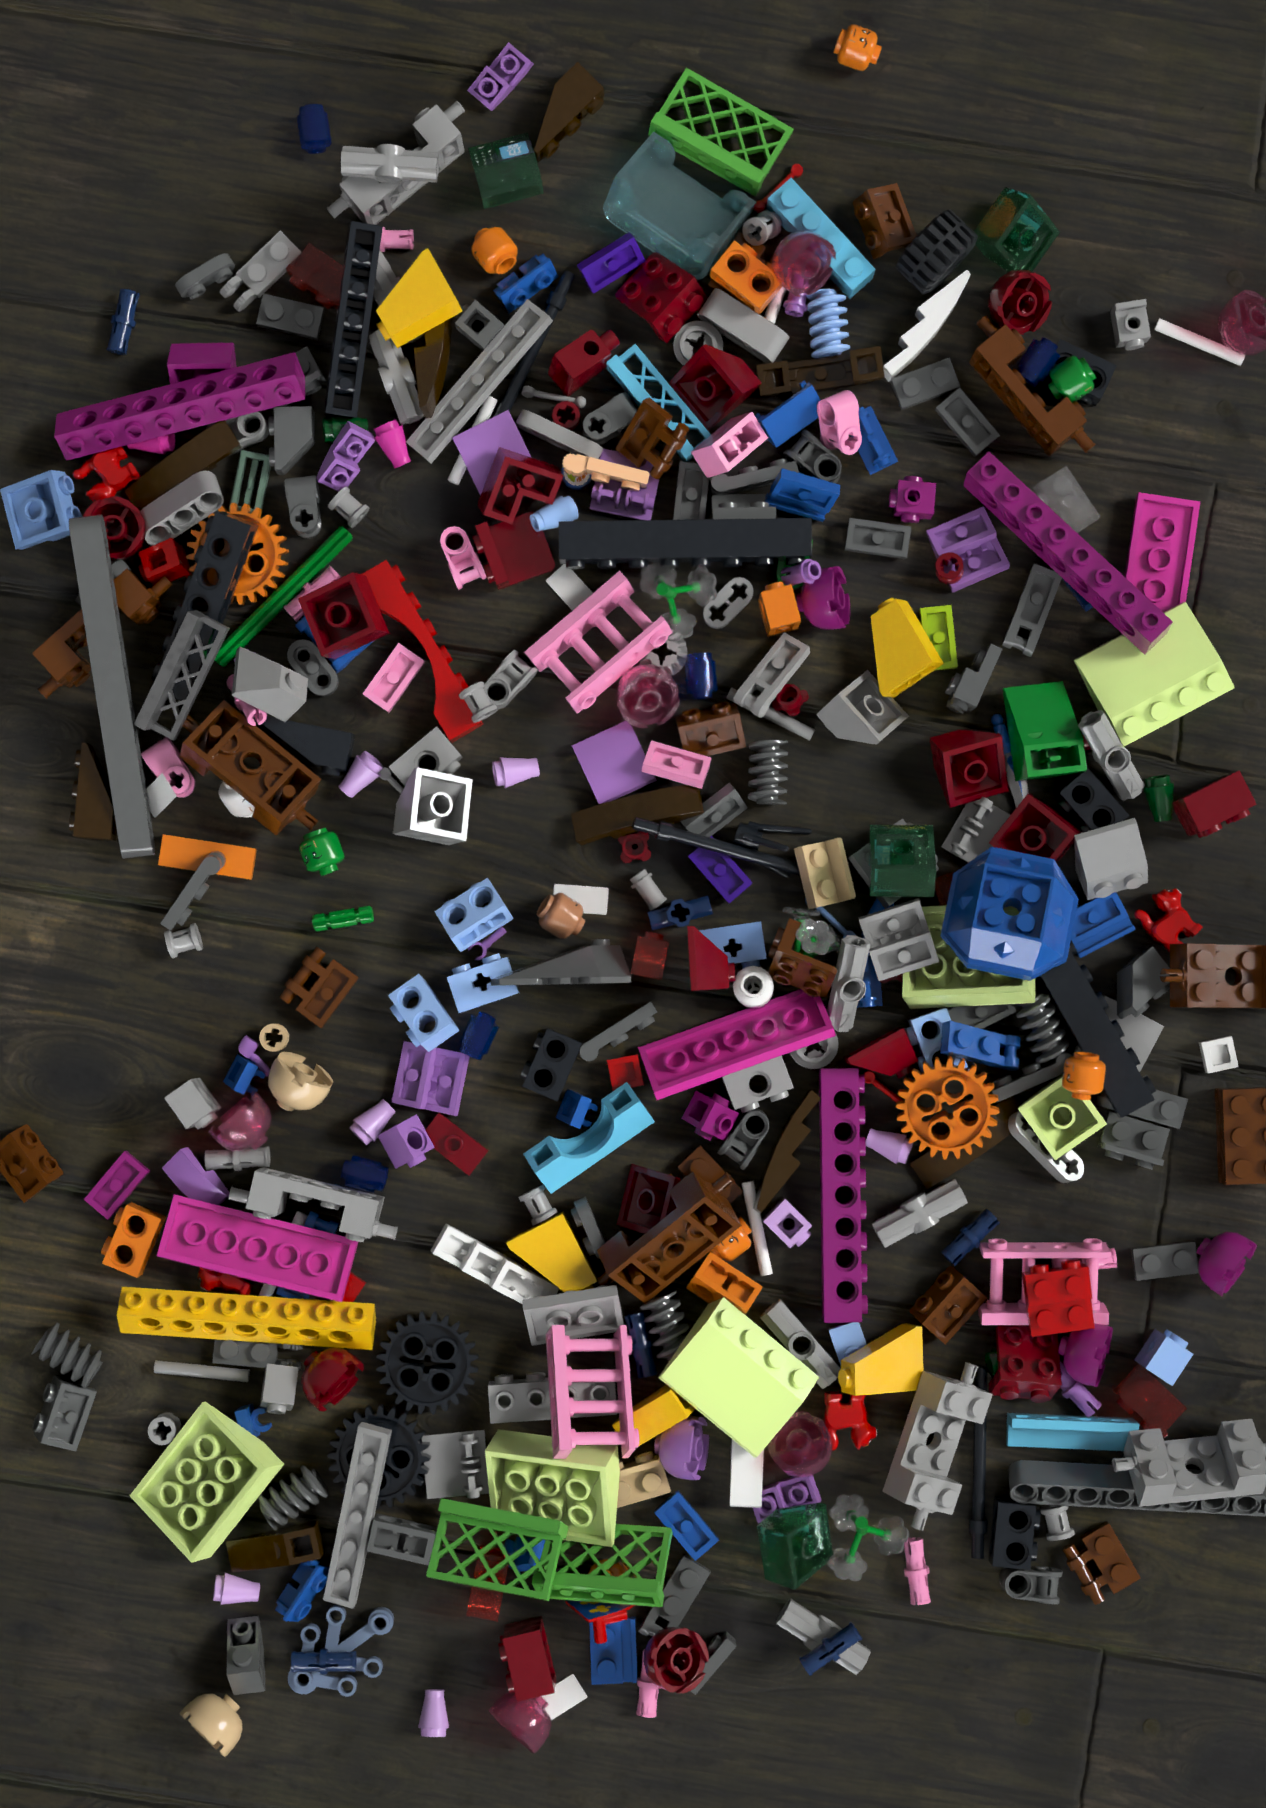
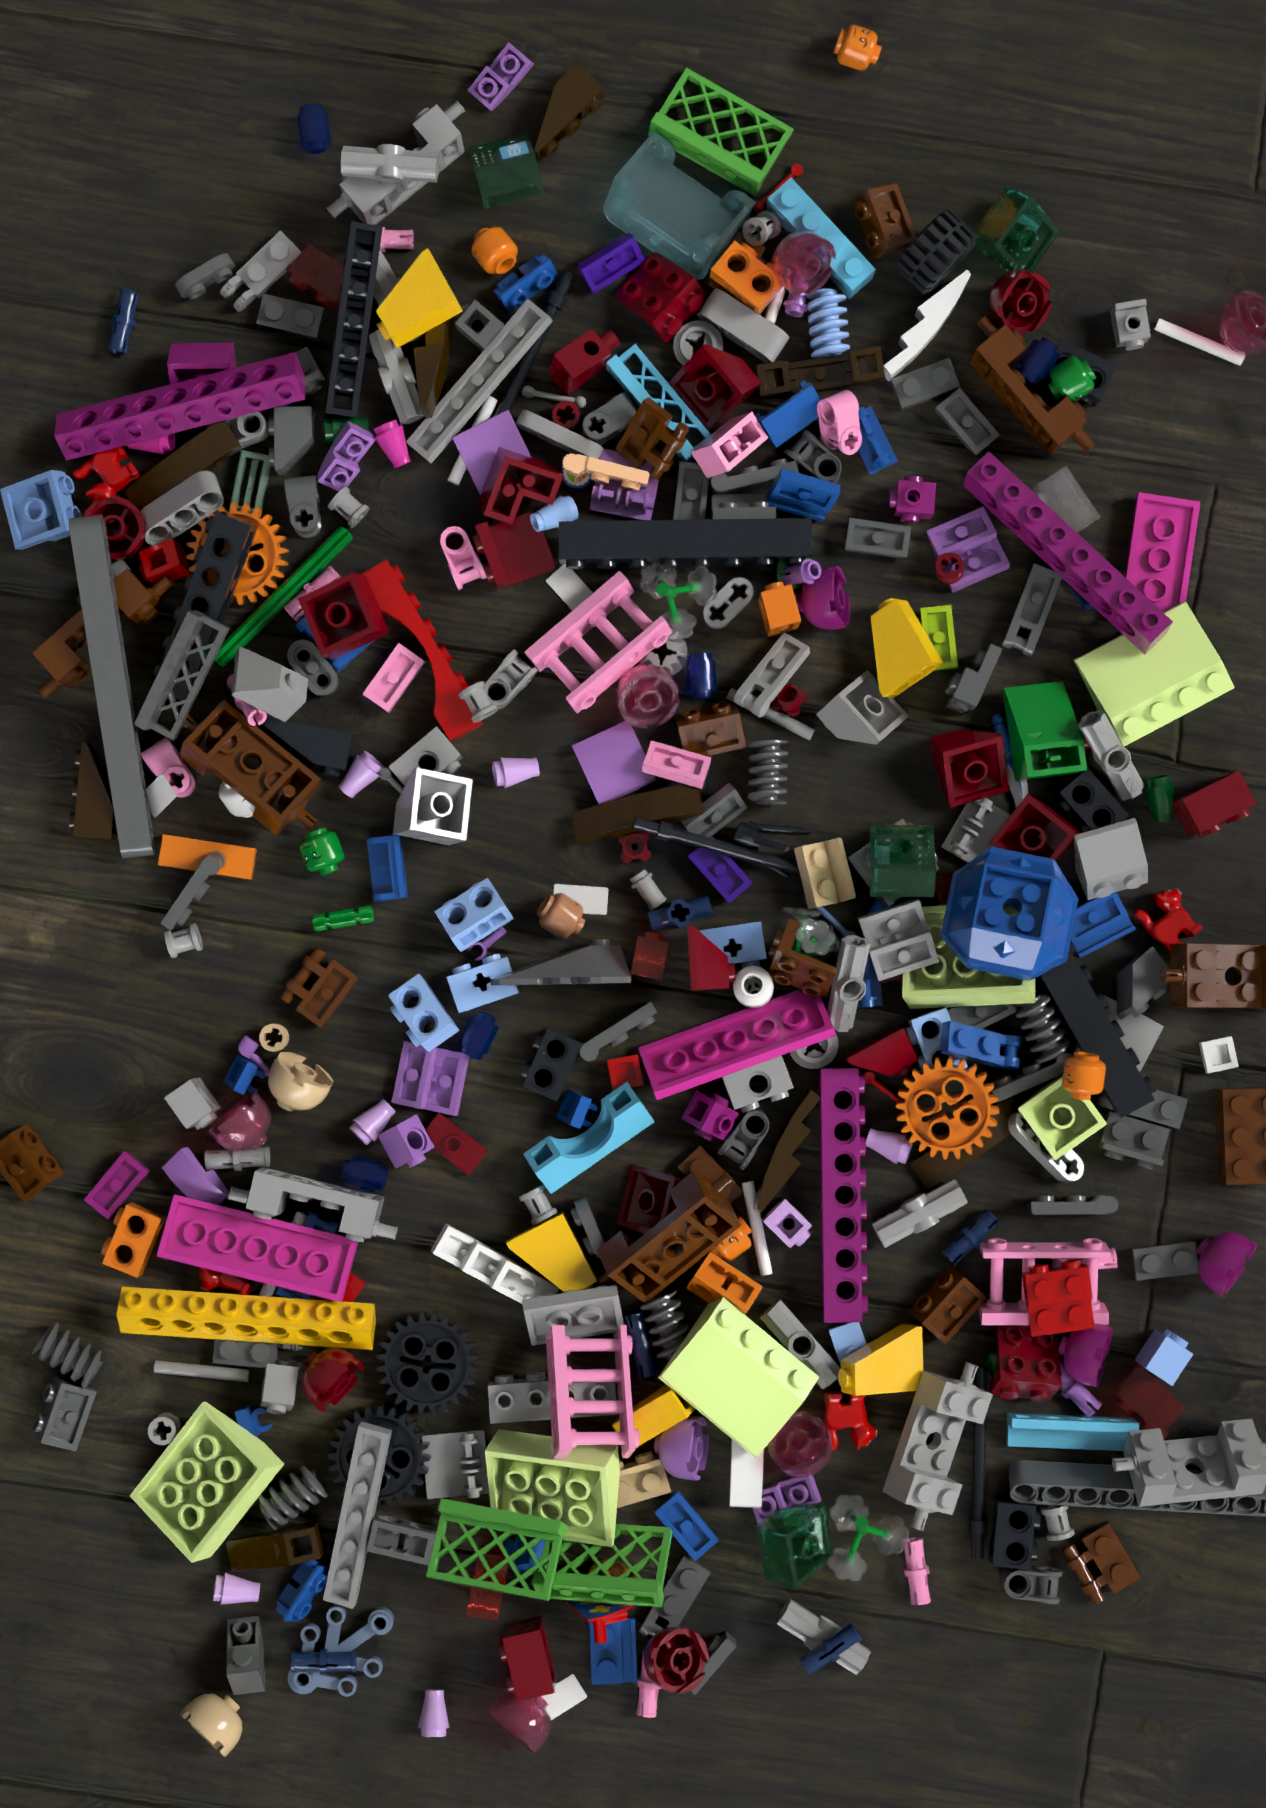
(387, 868): none -> blue hinge
(1073, 1206): none -> dark grey hinge

